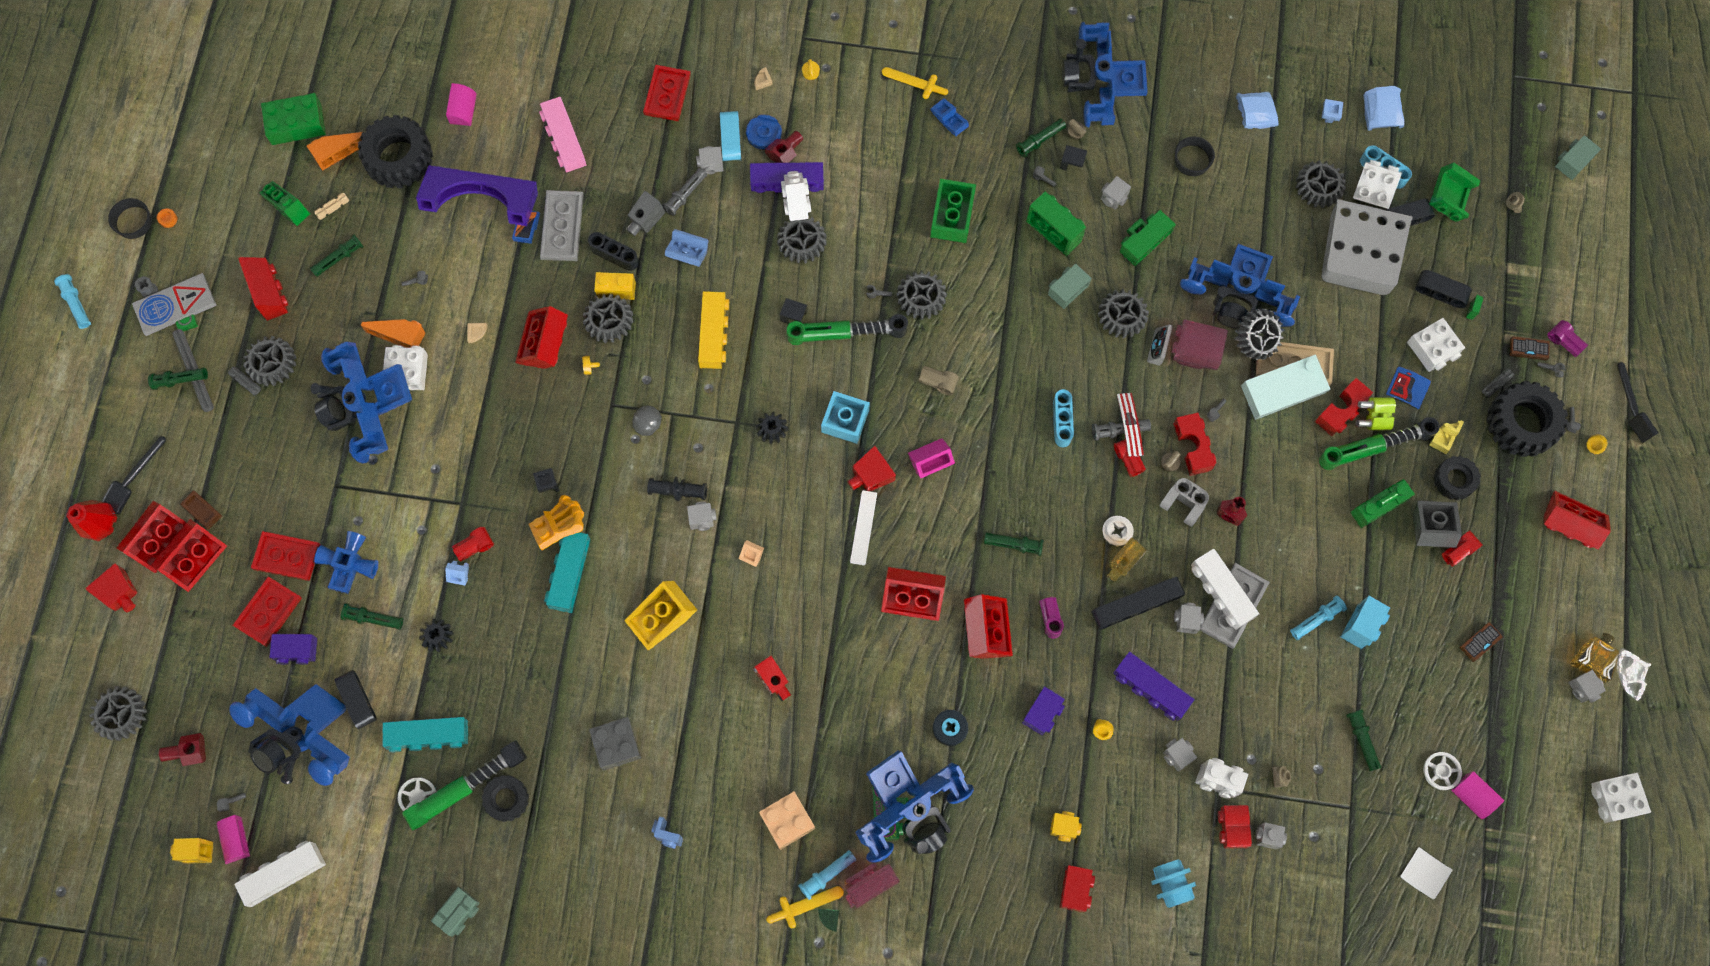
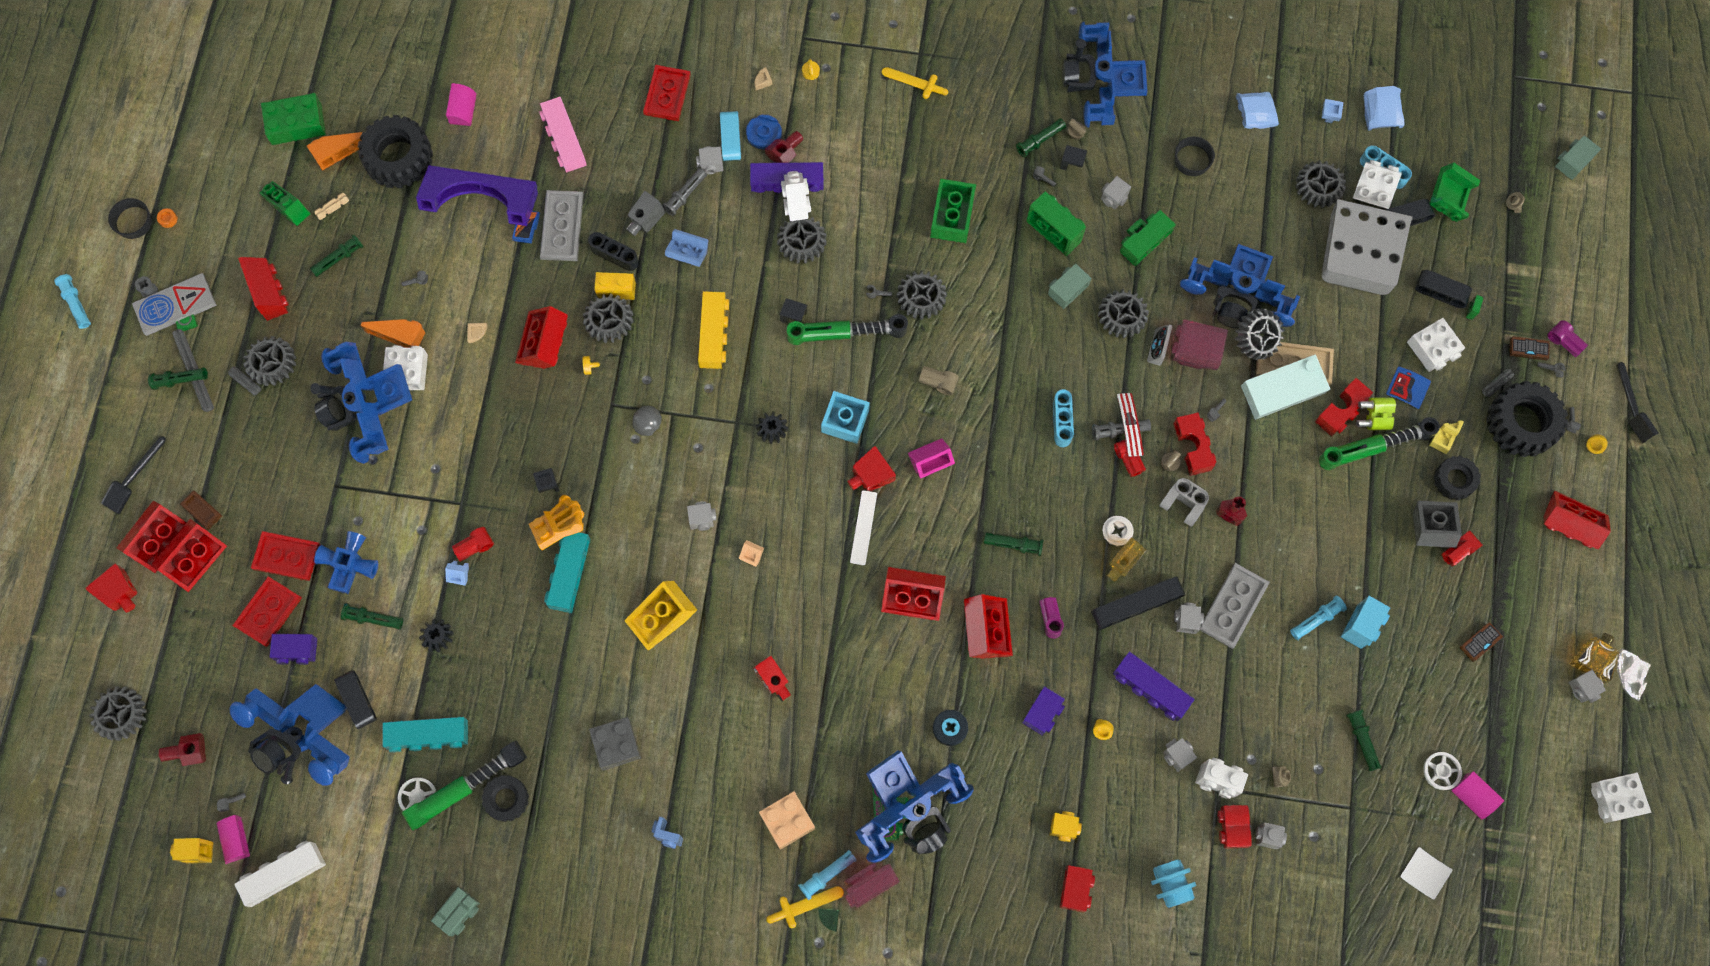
(92, 519): red cone -> none
(677, 488): black piece -> none
(947, 115): blue slope -> none
(1224, 589): white brick -> none
(1382, 503): green piece -> none

